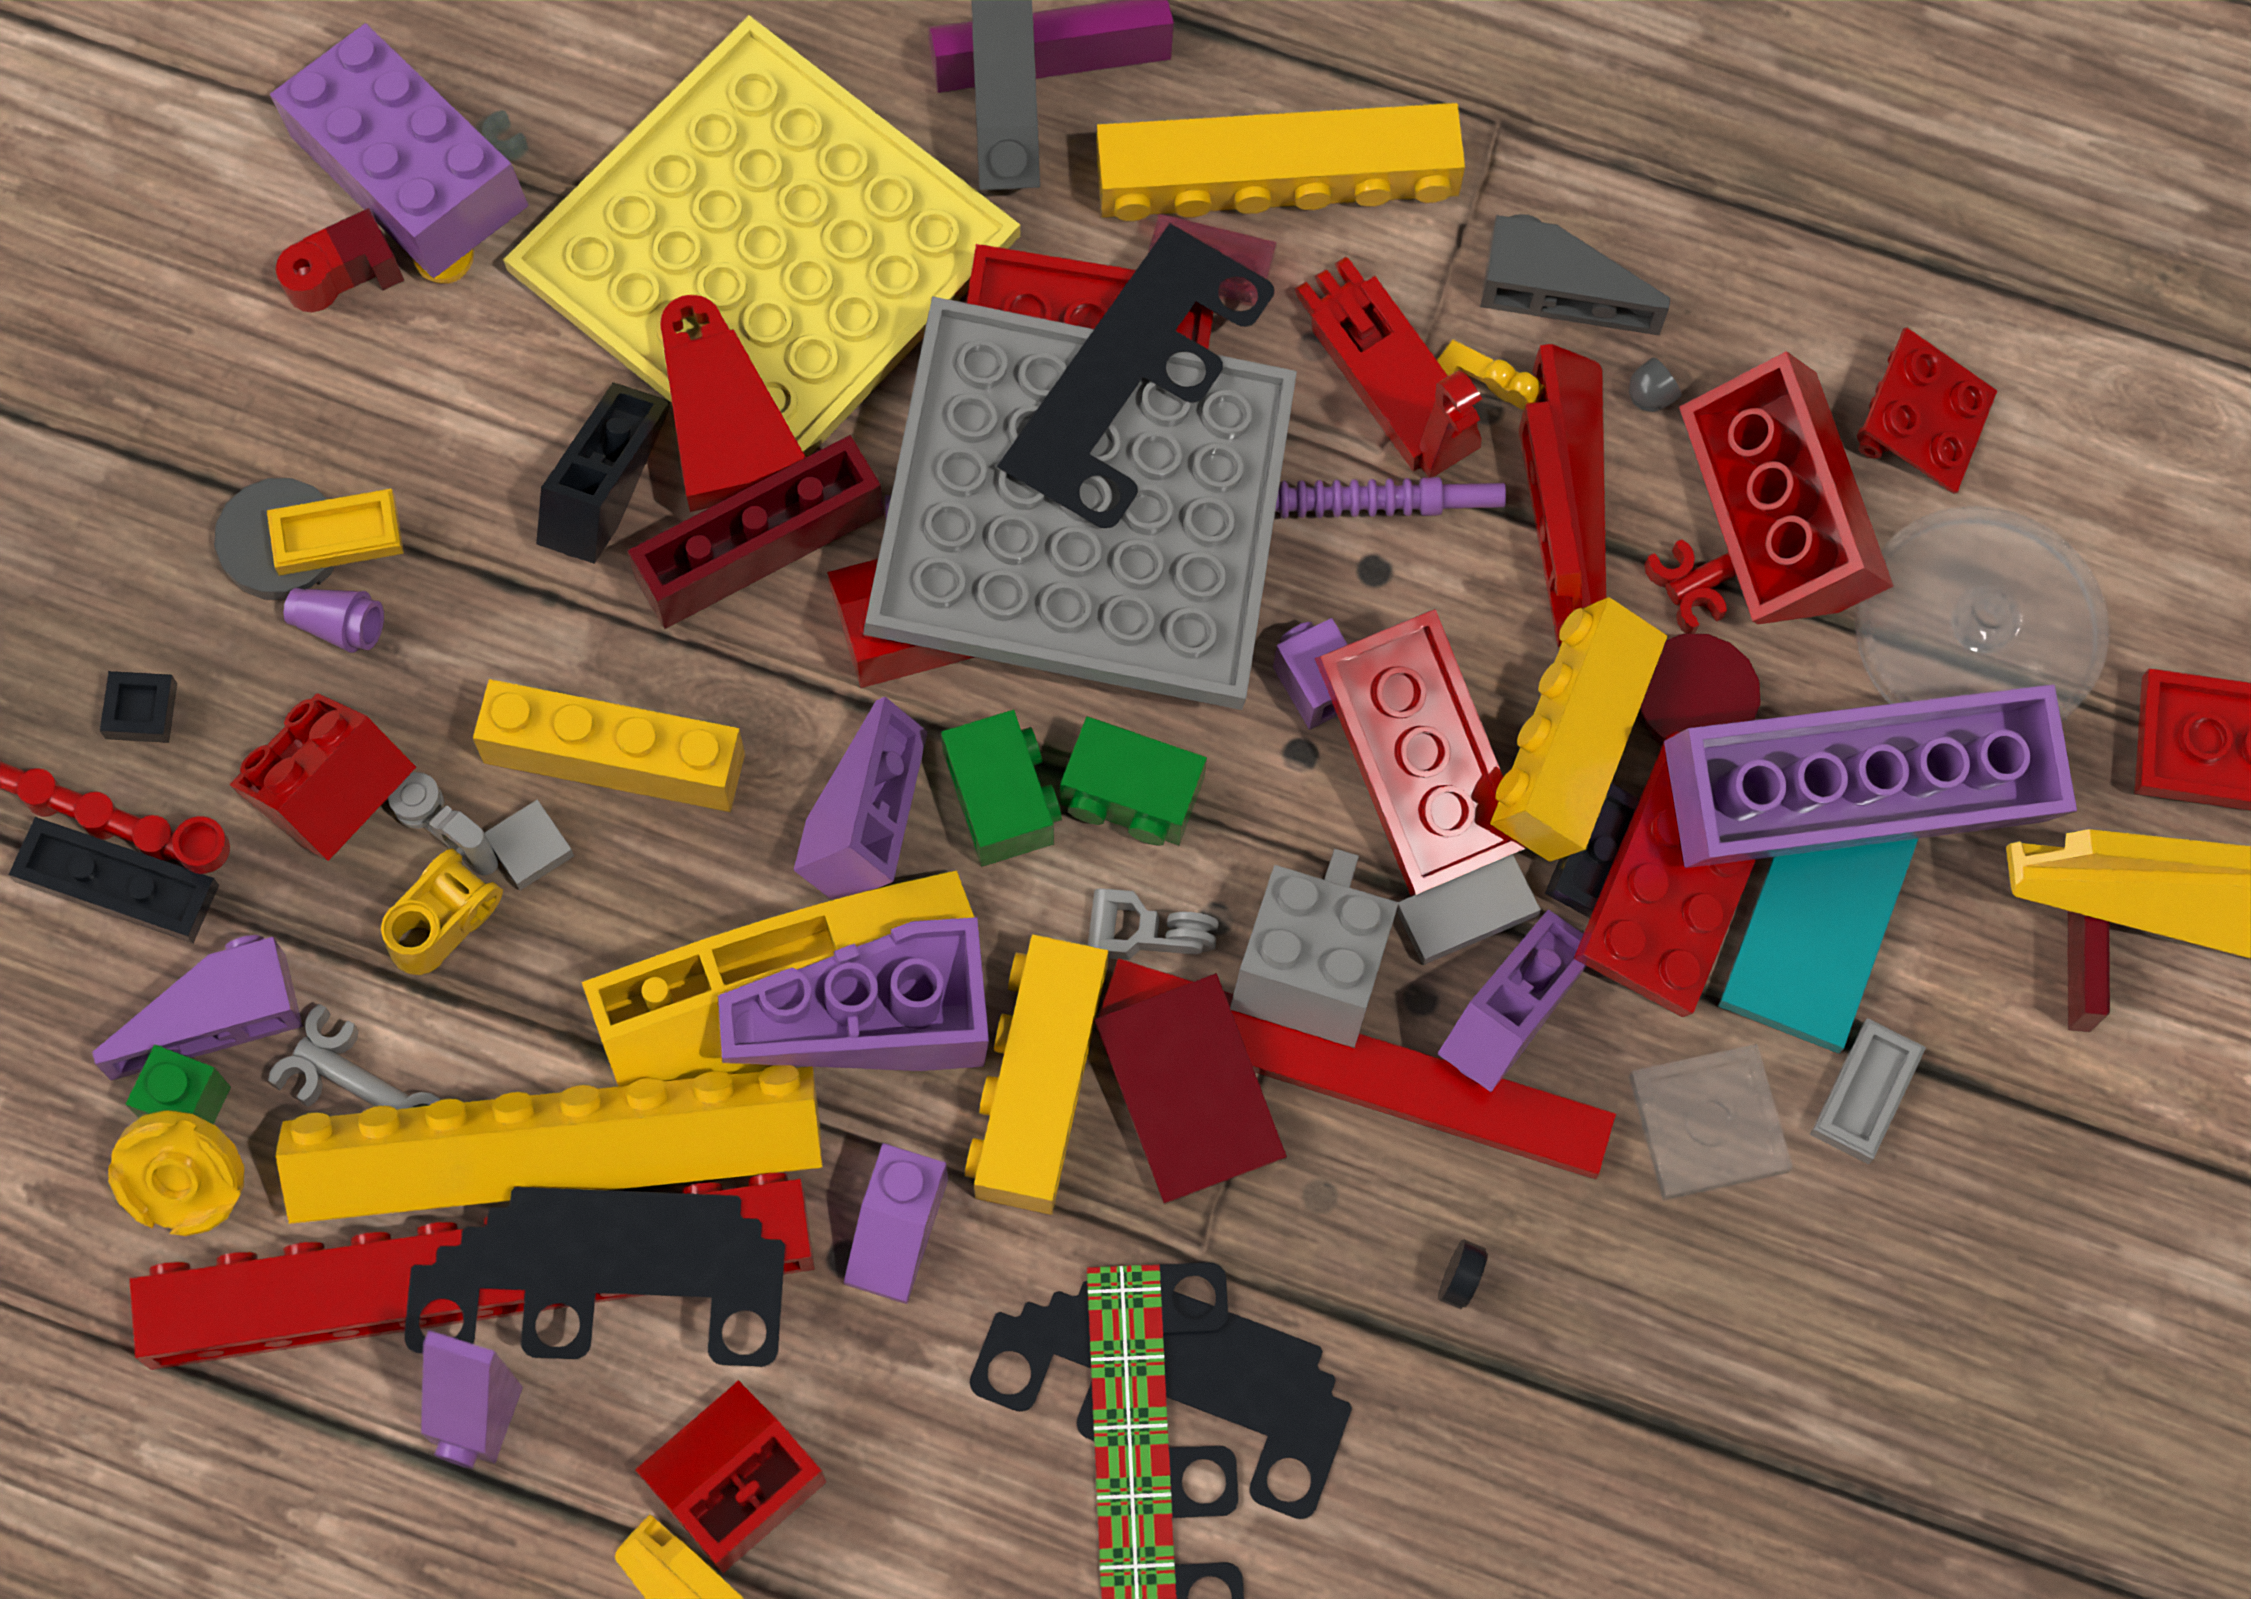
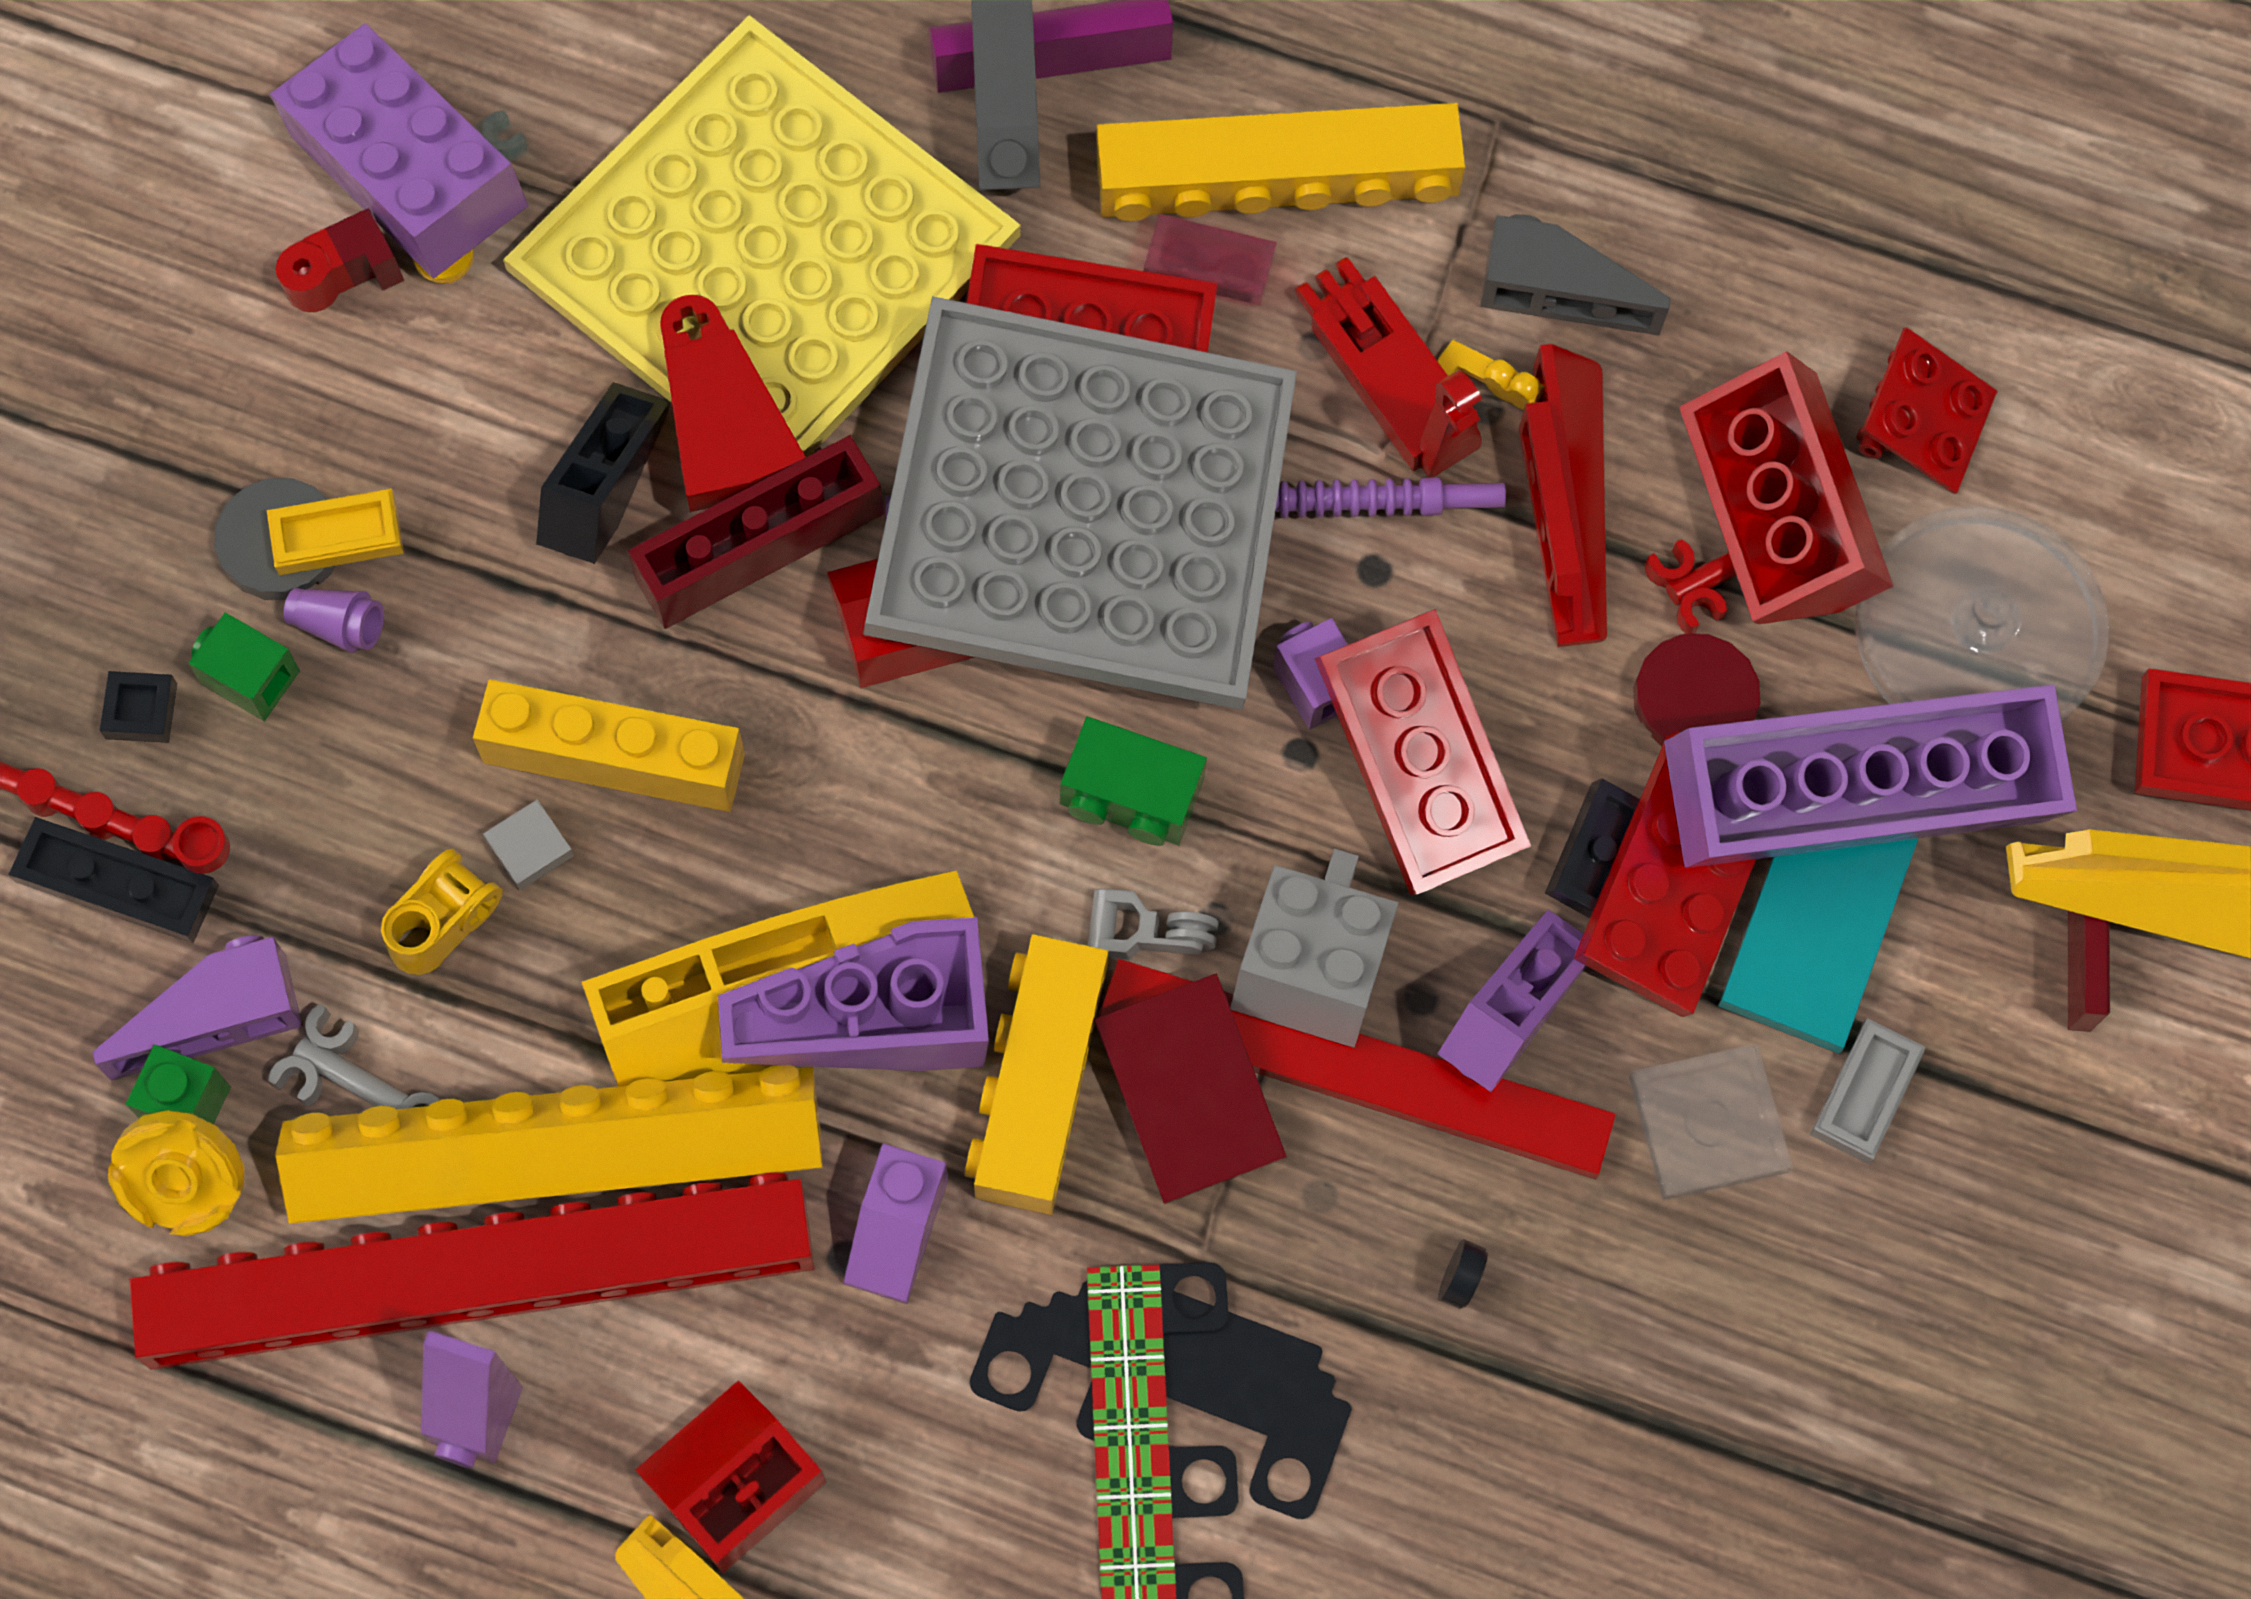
(243, 665): none -> green brick
(322, 774): red slope -> none
(421, 805): light grey piece -> none
(609, 1242): black piece -> none
(863, 812): medium lavender slope -> none
(999, 787): green brick -> none
(1124, 347): black piece -> none
(1467, 909): light grey tile -> none
(1578, 729): yellow brick -> none
(1653, 386): dark grey hinge -> none

